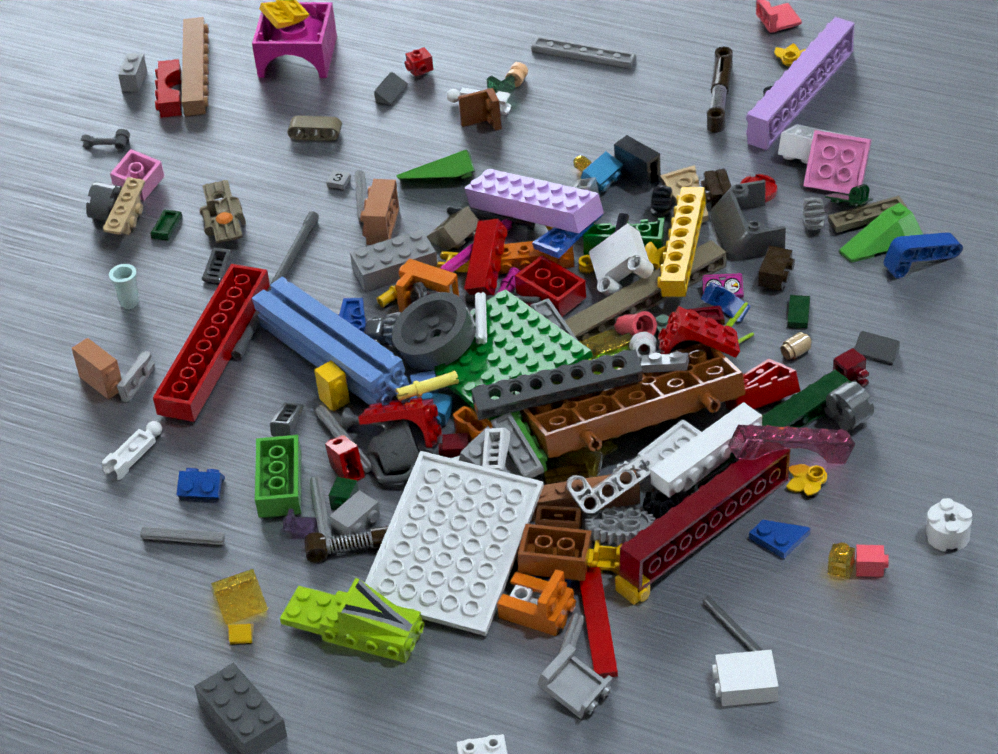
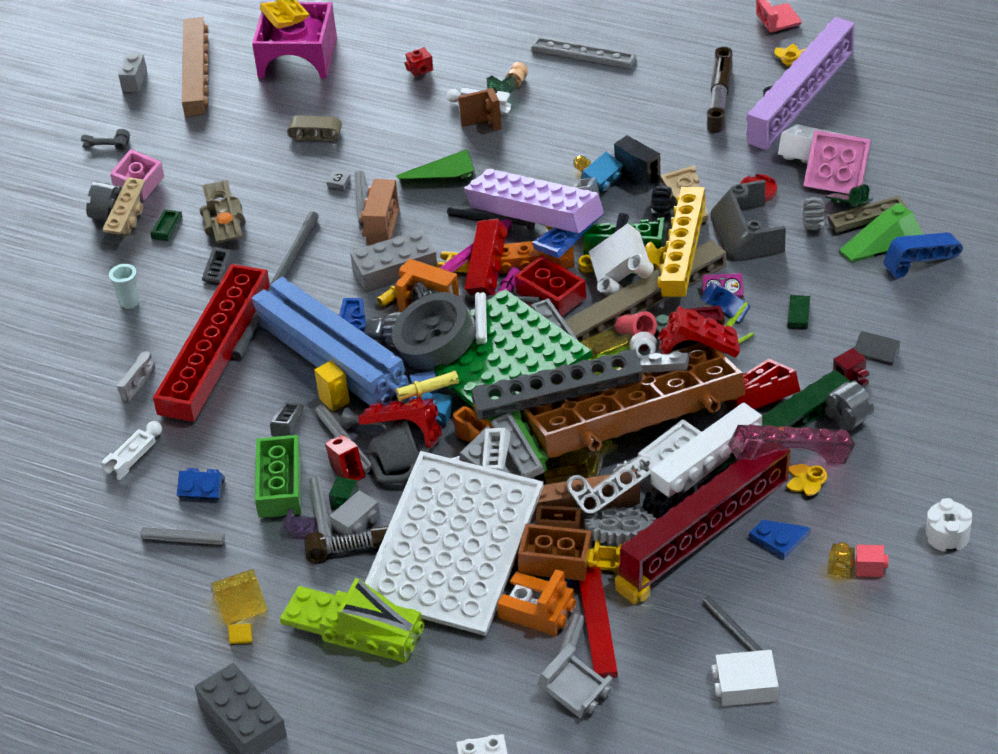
(97, 367): nougat brick -> none
(167, 99): red arch -> none
(389, 89): dark grey slope -> none
(452, 444): dark red brick -> none
(454, 229): dark tan slope -> none
(716, 185): dark brown brick -> none
(776, 268): dark brown brick -> none
(796, 346): tan brick -> none

